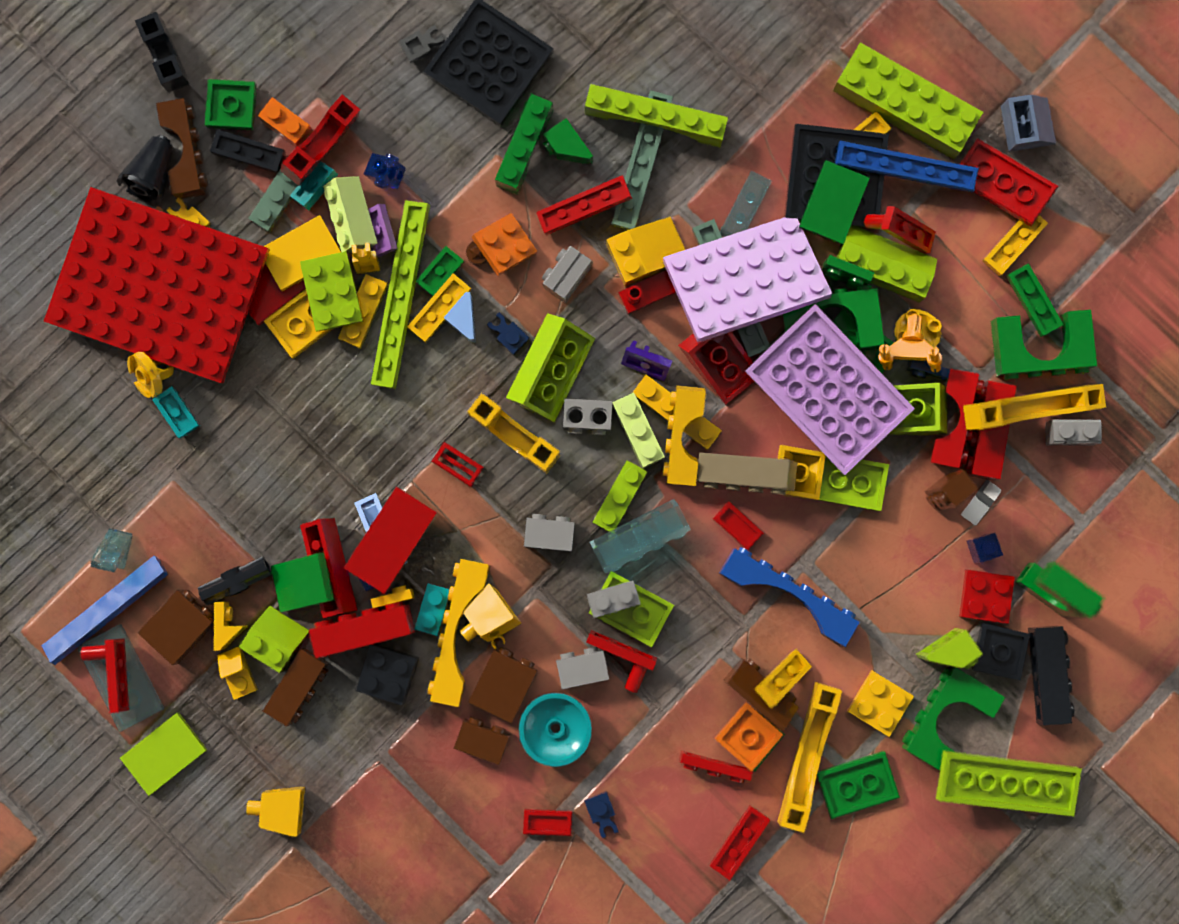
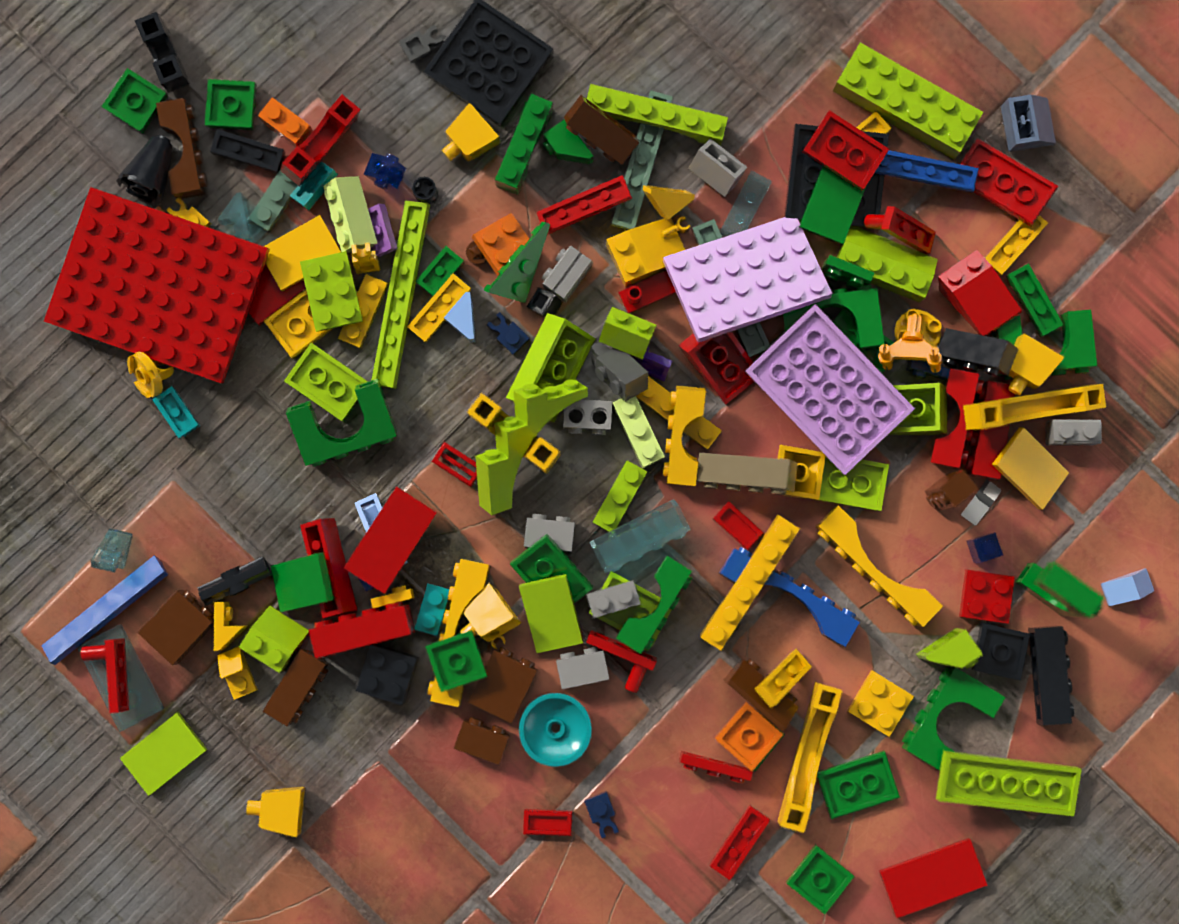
(134, 100): none -> green plate
(238, 213): none -> clear light blue slope
(318, 446): none -> green arch
(325, 381): none -> lime plate
(423, 186): none -> black wheel
(456, 661): none -> green plate
(469, 135): none -> yellow torso
(514, 435): none -> lime arch
(519, 272): none -> green wing
(544, 302): none -> black slope
(547, 560): none -> green tile
(551, 613): none -> lime tile
(600, 130): none -> reddish brown brick
(619, 371): none -> dark grey hinge
(627, 332): none -> lime slope
(638, 631): none -> green arch
(668, 200): none -> yellow slope
(675, 228): none -> yellow hand
(717, 167): none -> light grey brick
(749, 582): none -> yellow arch
(820, 879): none -> green plate
(842, 532): none -> yellow arch
(845, 150): none -> red plate
(933, 877): none -> red tile
(977, 352): none -> black brick
(978, 294): none -> red slope
(1030, 468): none -> yellow tile
(1032, 364): none -> yellow torso
(1127, 587): none -> light blue slope

